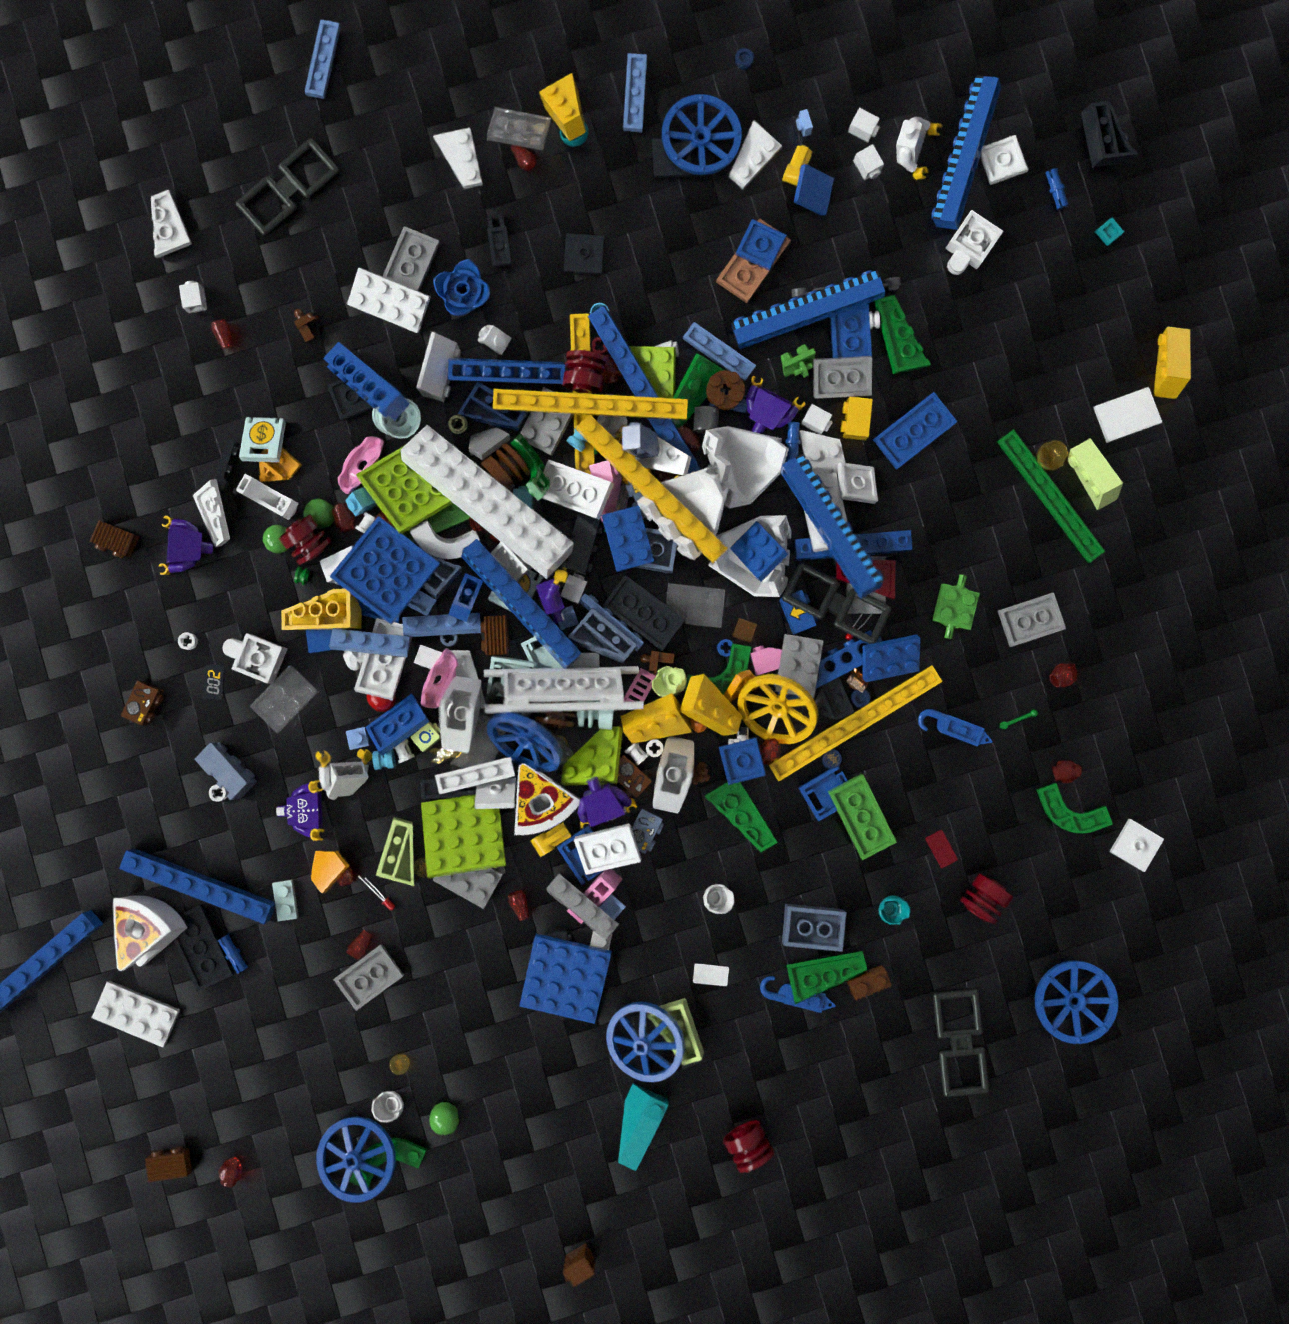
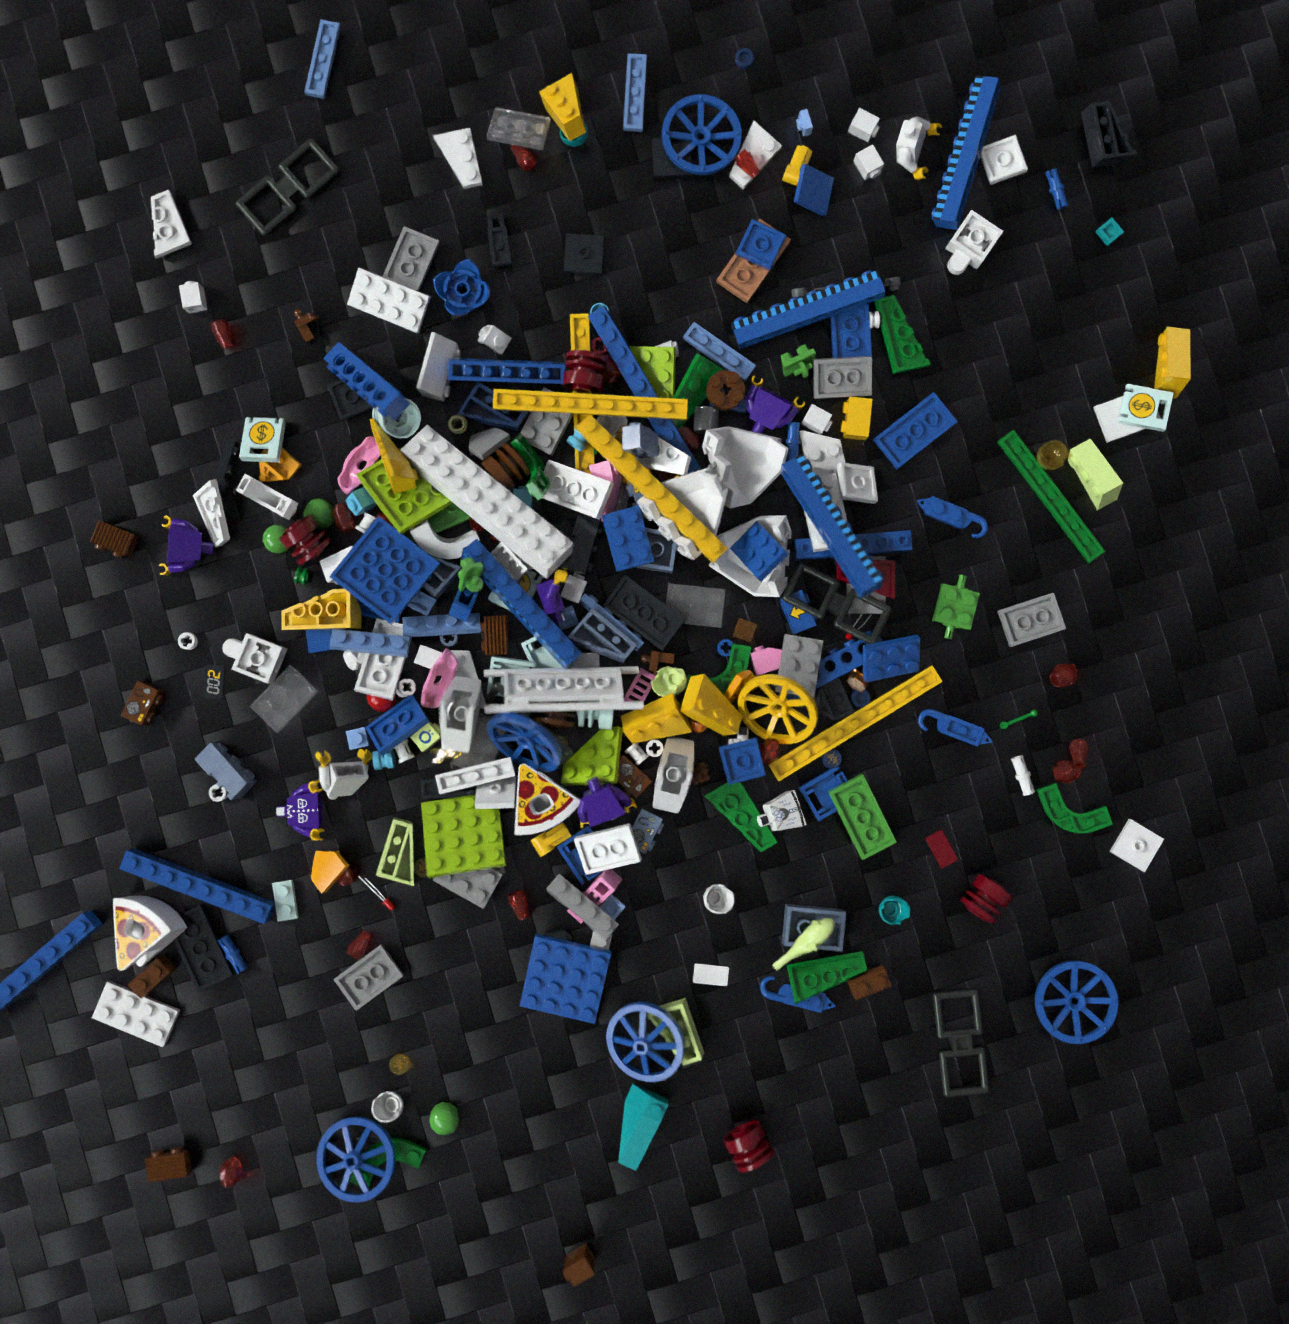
(152, 976): none -> reddish brown brick
(396, 465): none -> yellow wedge
(410, 689): none -> white bush
(470, 575): none -> bright green hips
(746, 162): none -> clear red cone
(782, 812): none -> white torso
(808, 941): none -> yellowish green piece
(952, 514): none -> blue plate
(1023, 775): none -> white pin
(1079, 751): none -> clear red cone
(1142, 407): none -> light aqua container

